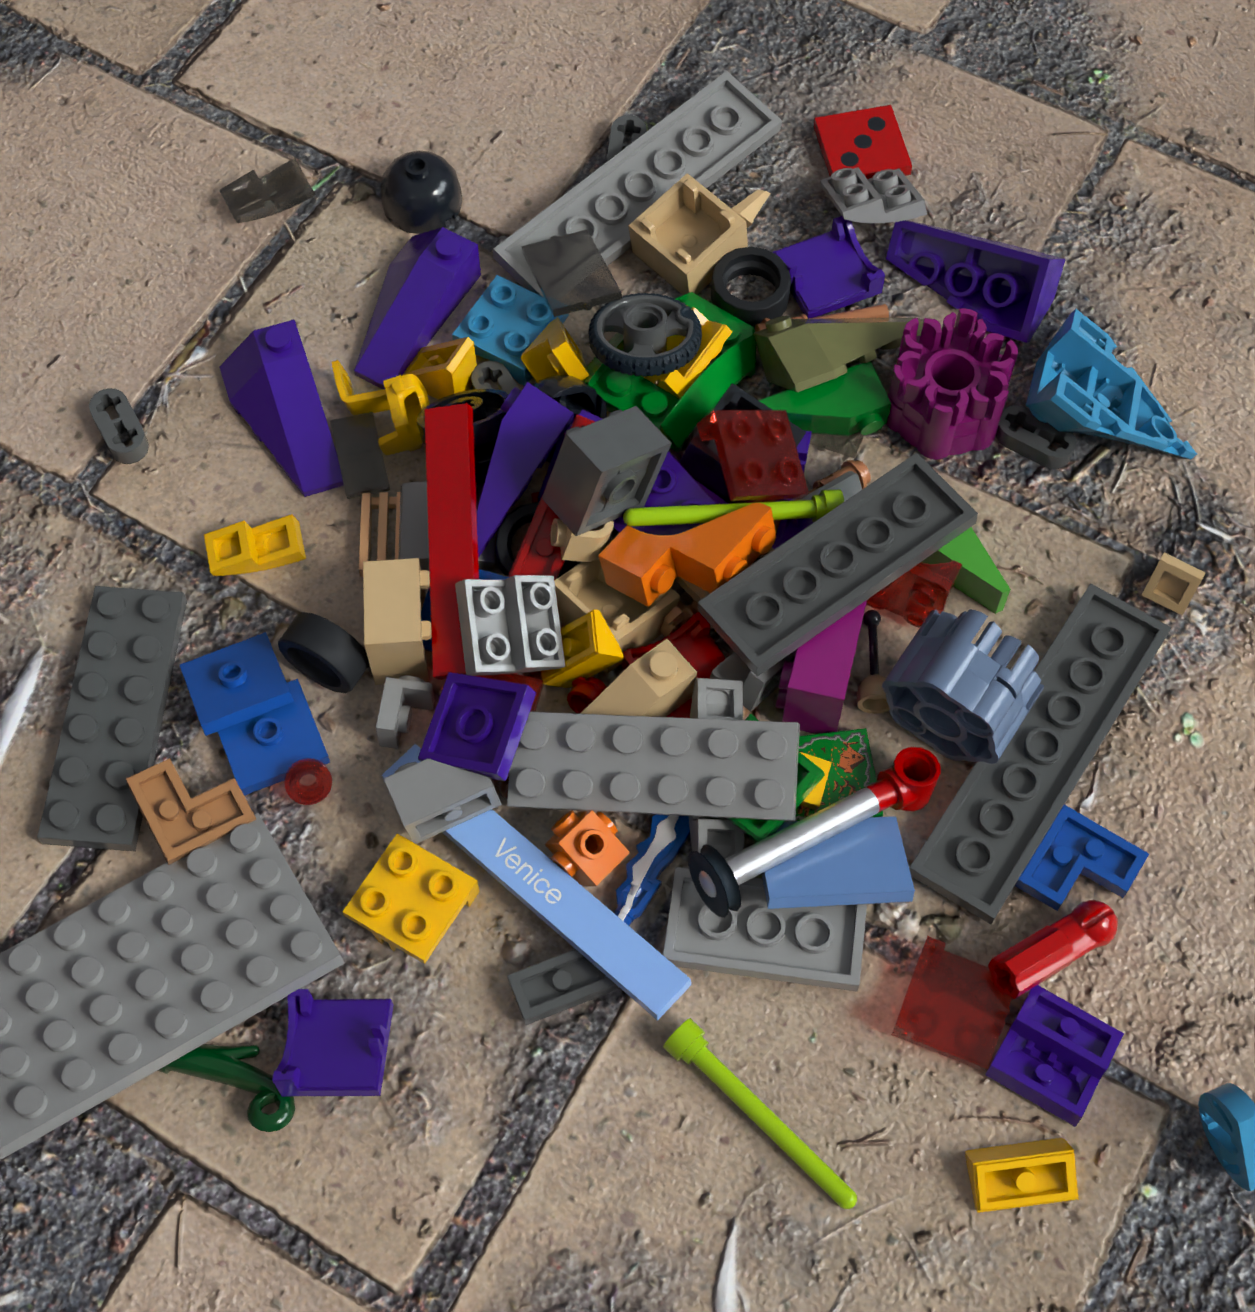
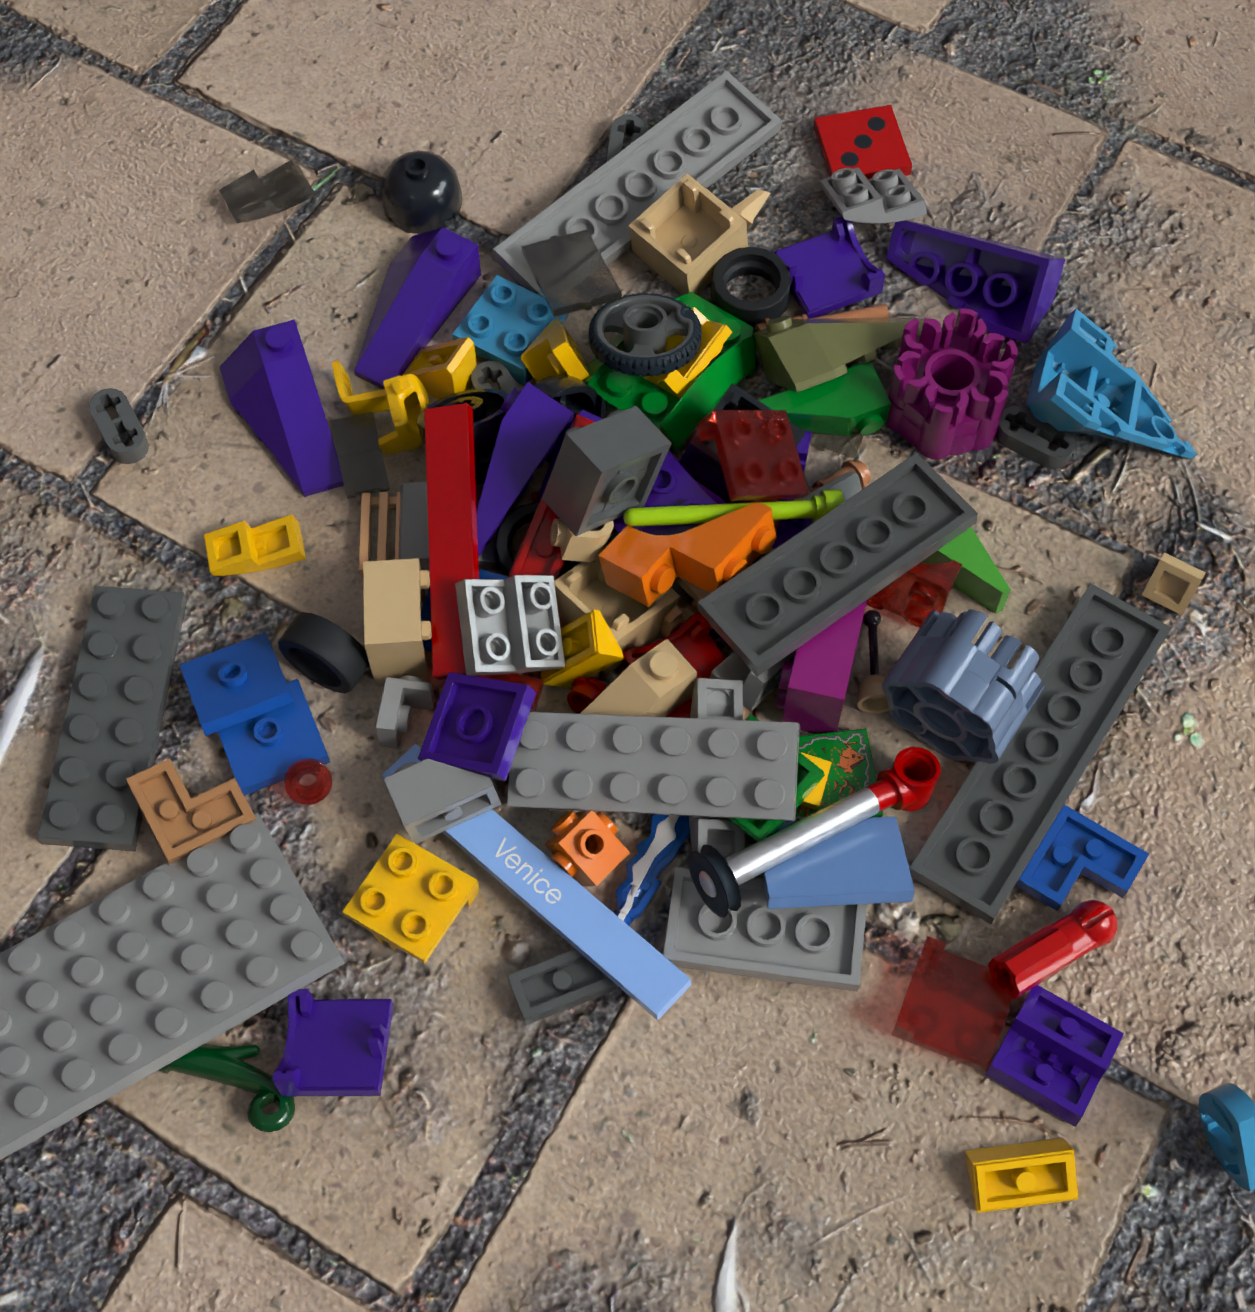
(689, 1045): lime piece -> none

